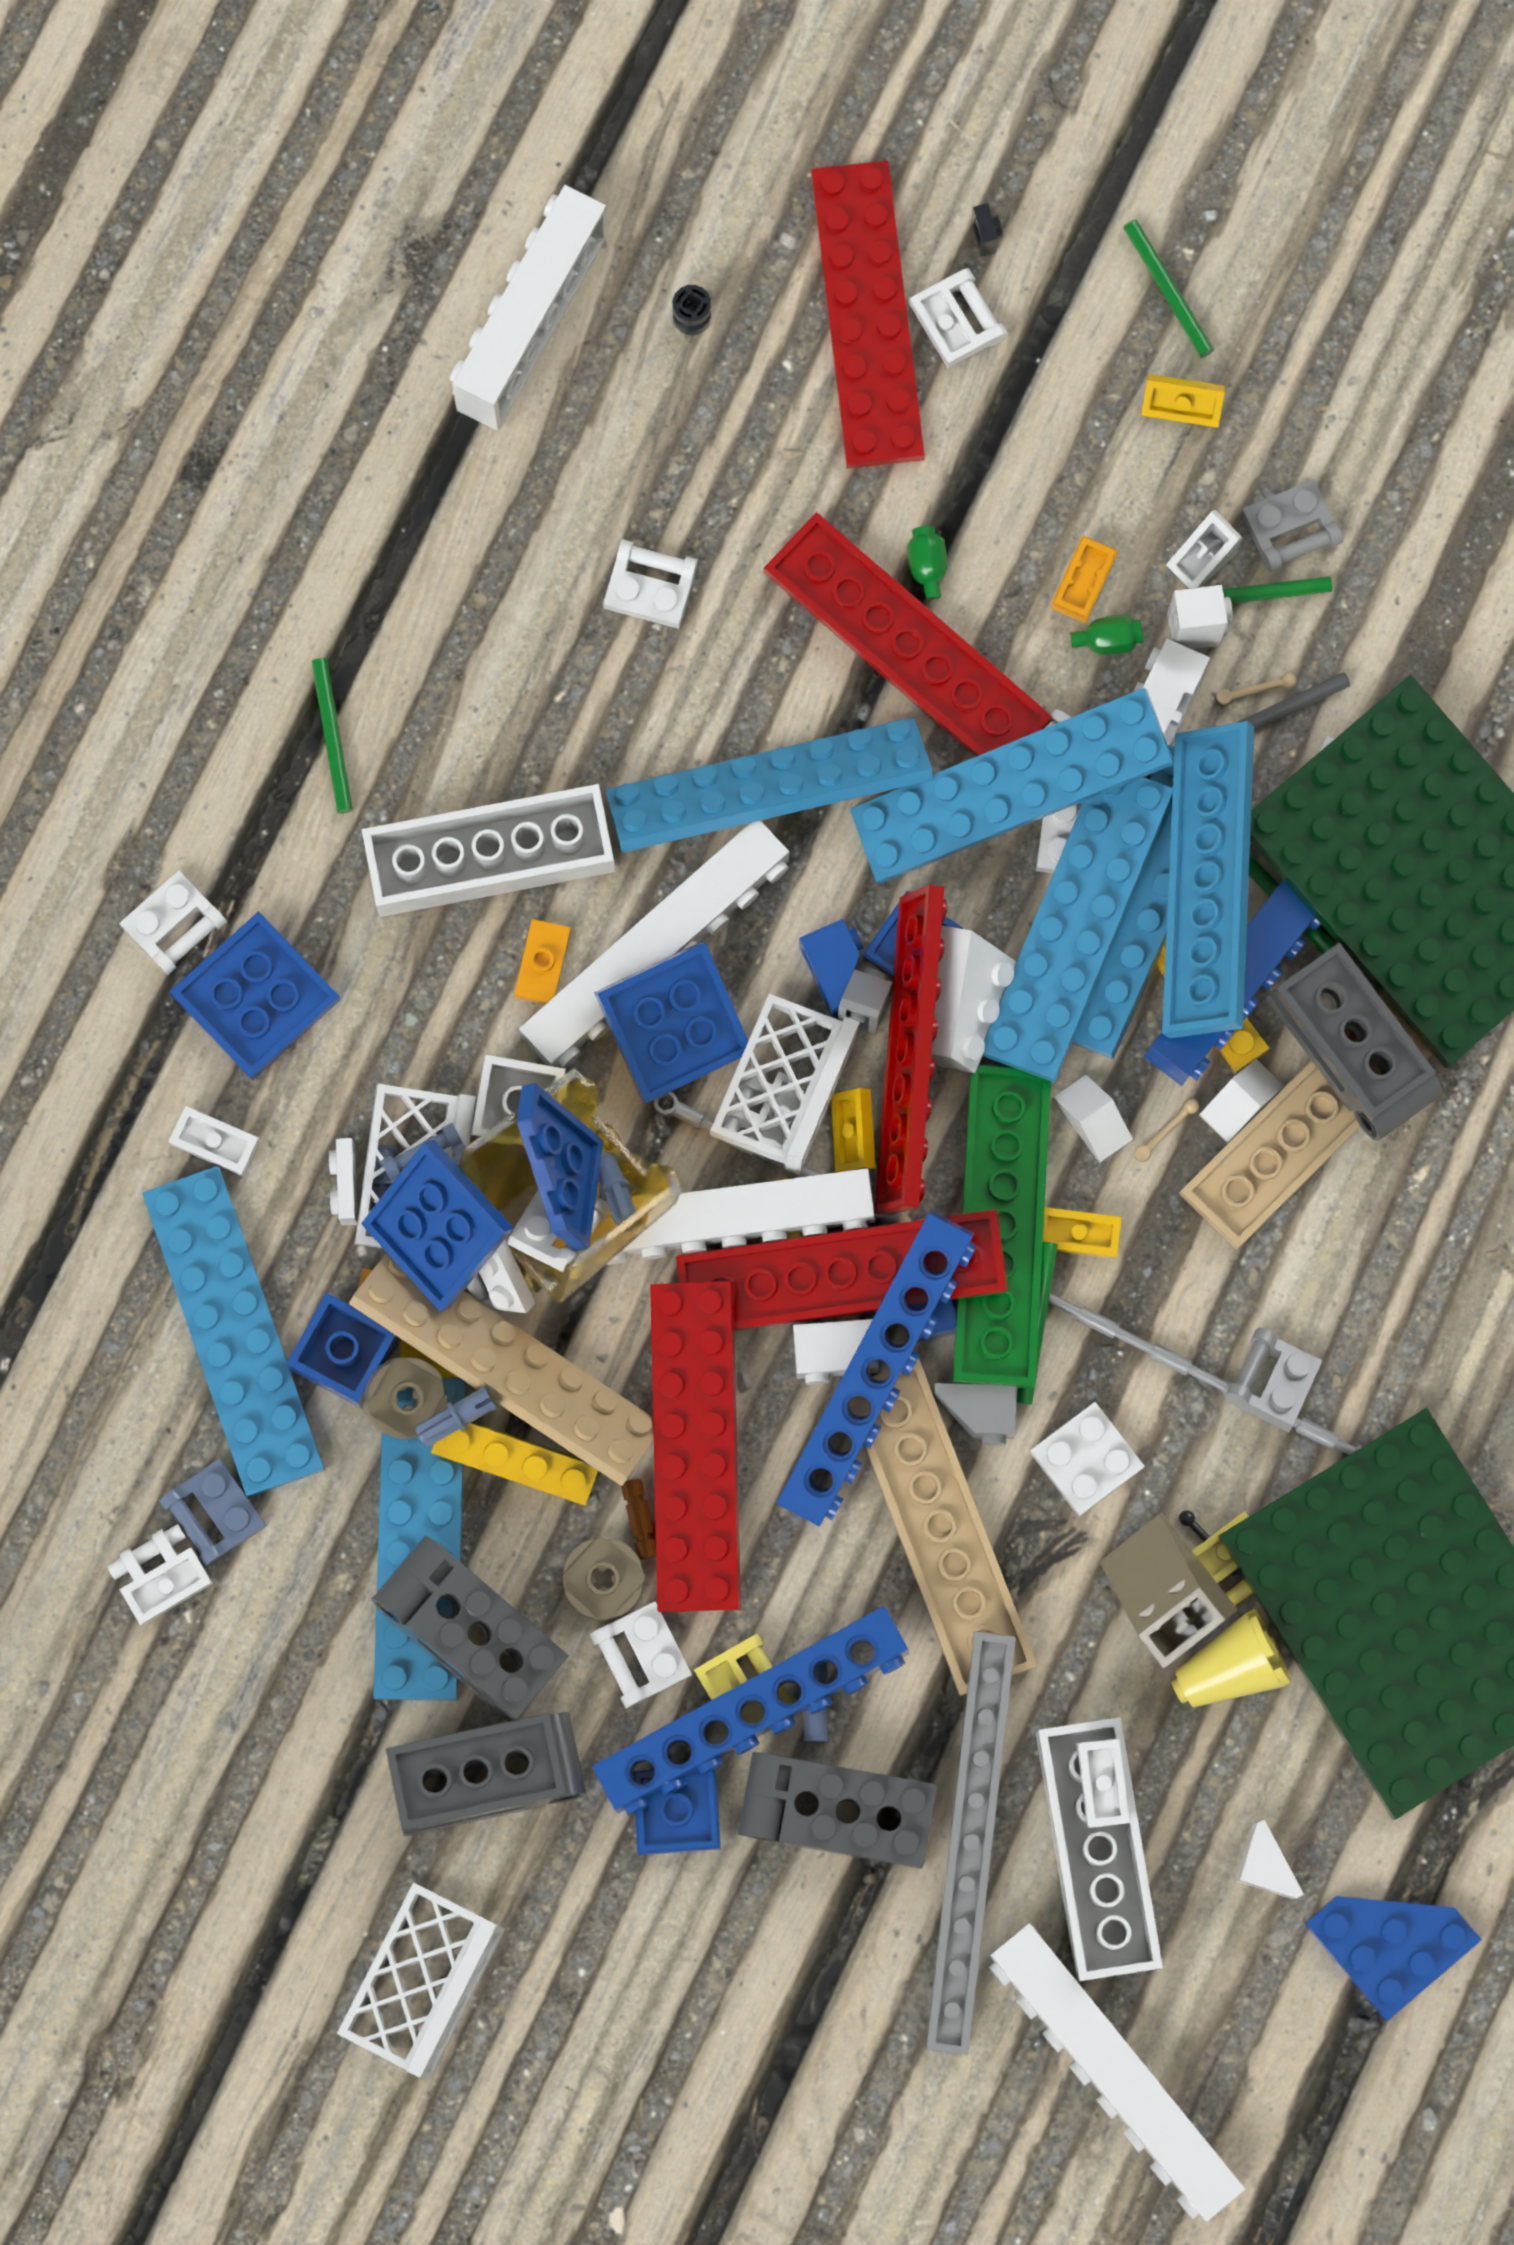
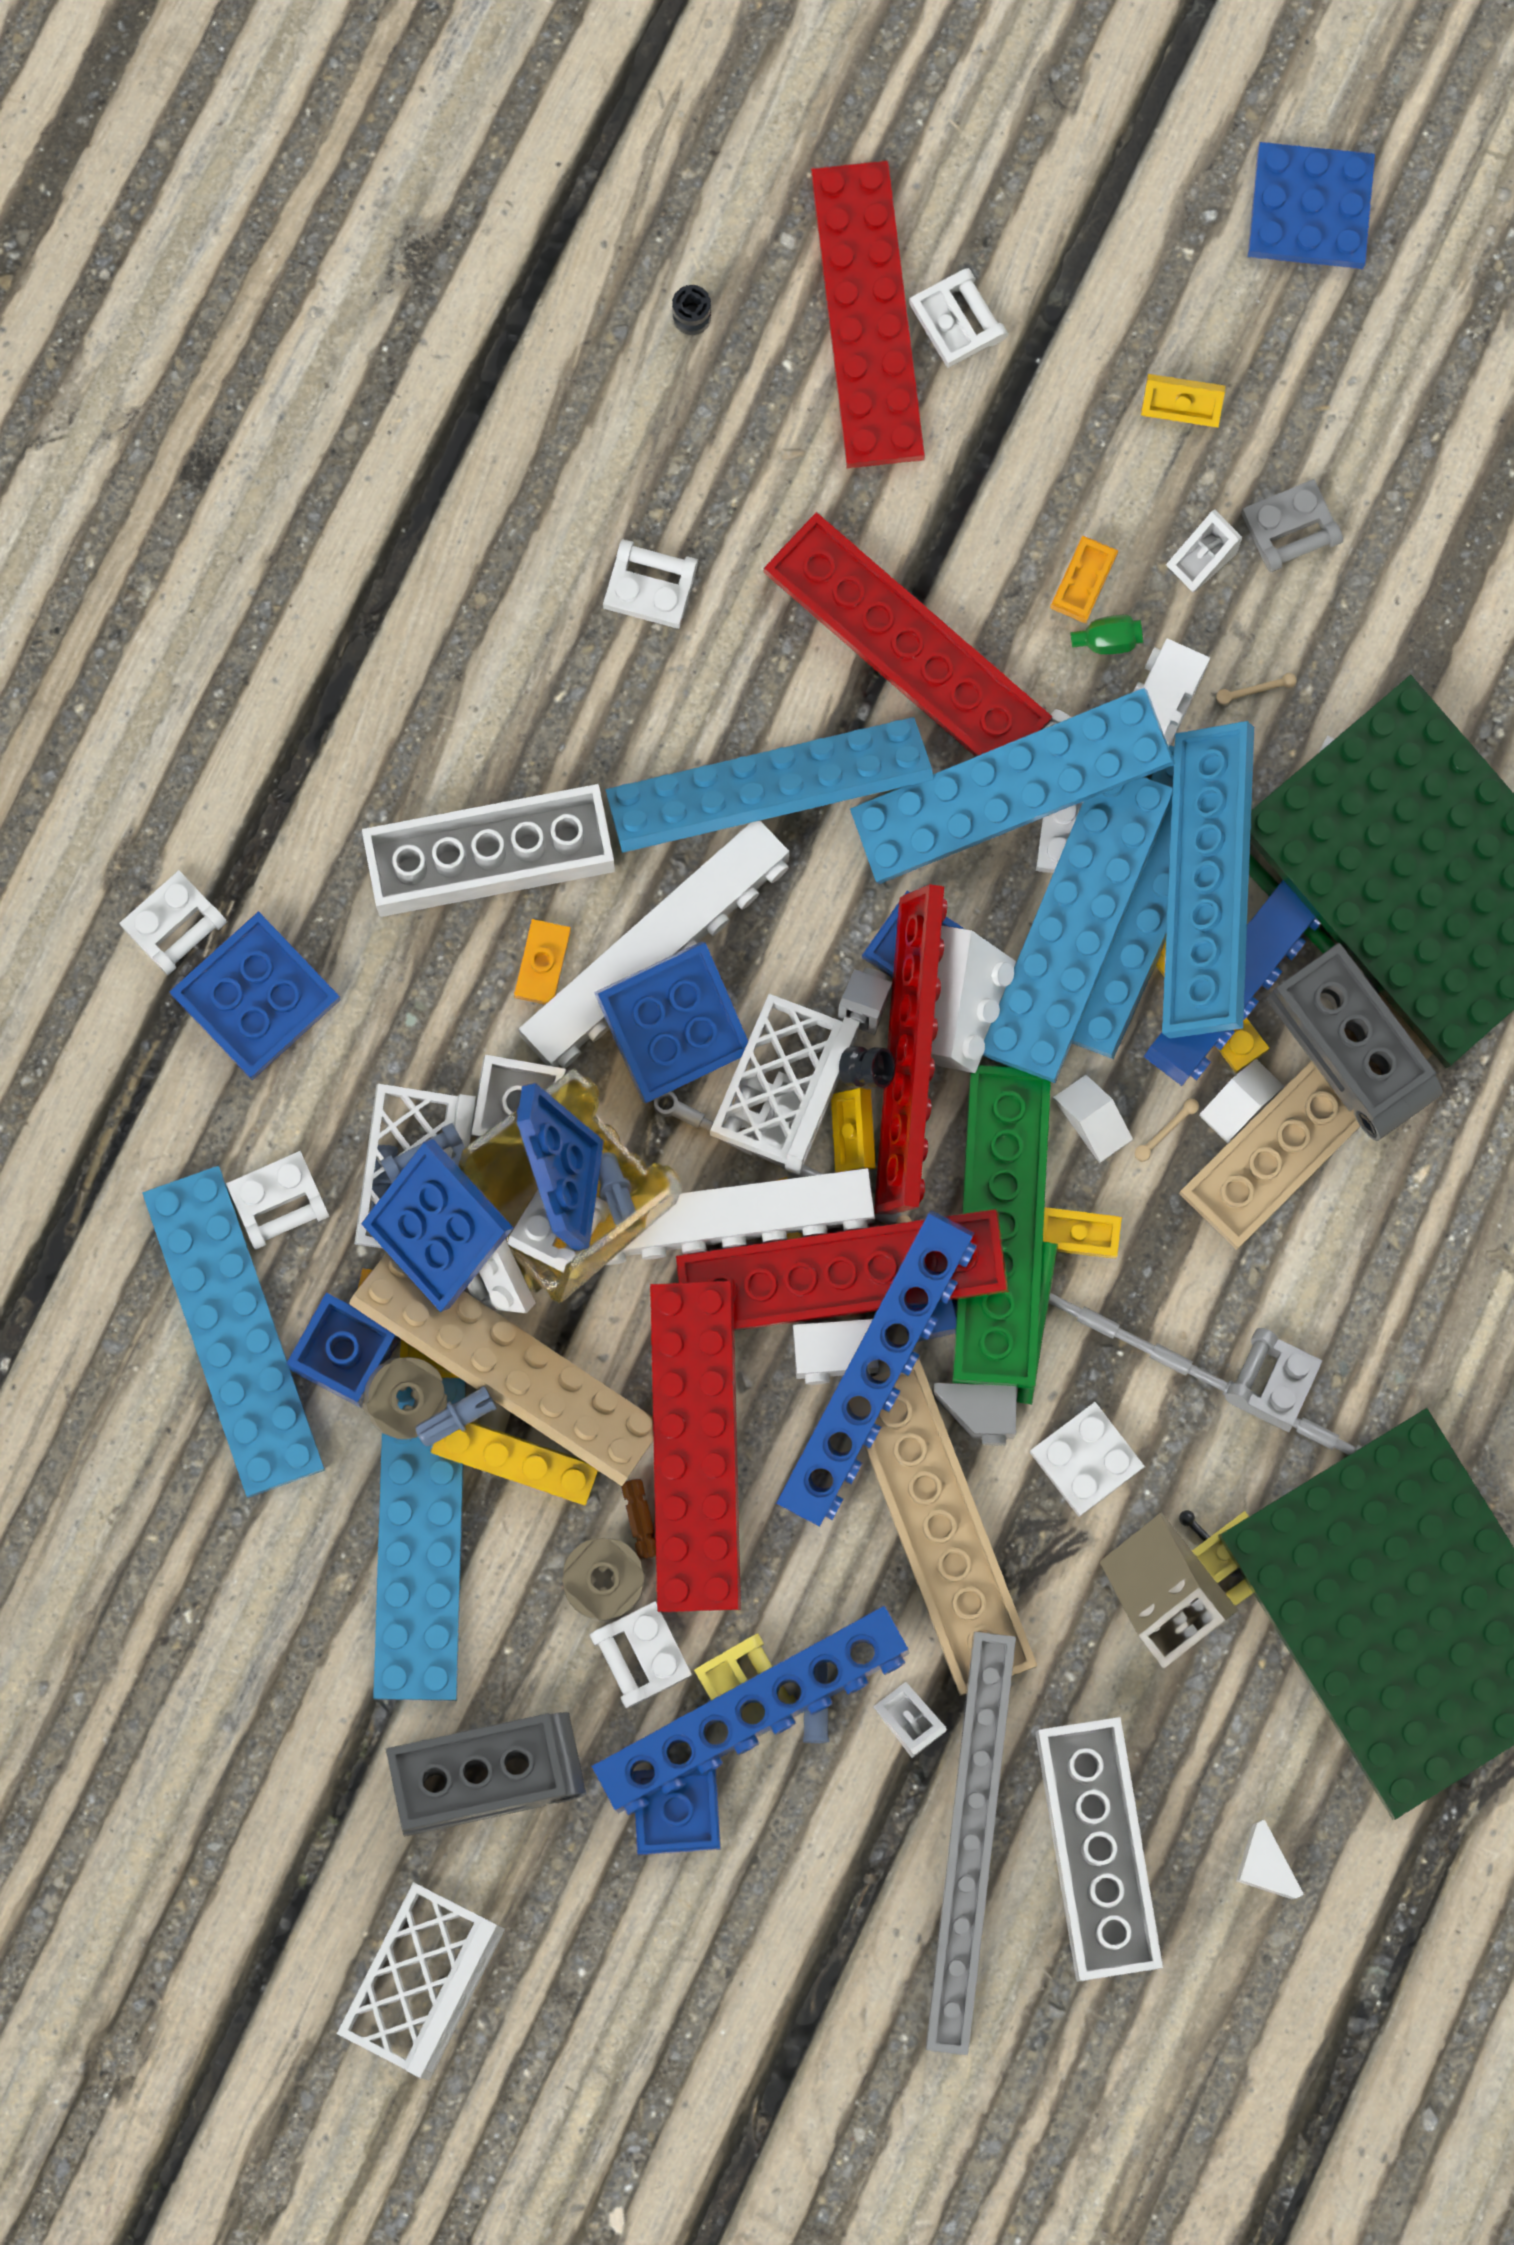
(167, 1584): white plate -> none
(214, 1141): white plate -> none
(224, 1504): sand blue plate -> none
(272, 1188): none -> white plate
(332, 735): green bar -> none
(343, 1164): white plate -> none
(411, 1602): dark grey hinge -> none
(529, 307): white brick -> none
(779, 1780): dark grey hinge -> none
(831, 958): blue slope -> none
(861, 1065): none -> black wheel
(910, 1719): none -> white slope
(927, 559): green plant -> none
(986, 229): black plate -> none
(1103, 1783): white plate -> none
(1116, 2072): white brick -> none
(1168, 288): green bar -> none
(1199, 616): white brick -> none
(1232, 1665): light yellow cone -> none
(1279, 590): green bar -> none
(1298, 701): dark grey bar -> none
(1311, 205): none -> blue plate
(1391, 1946): blue plate -> none

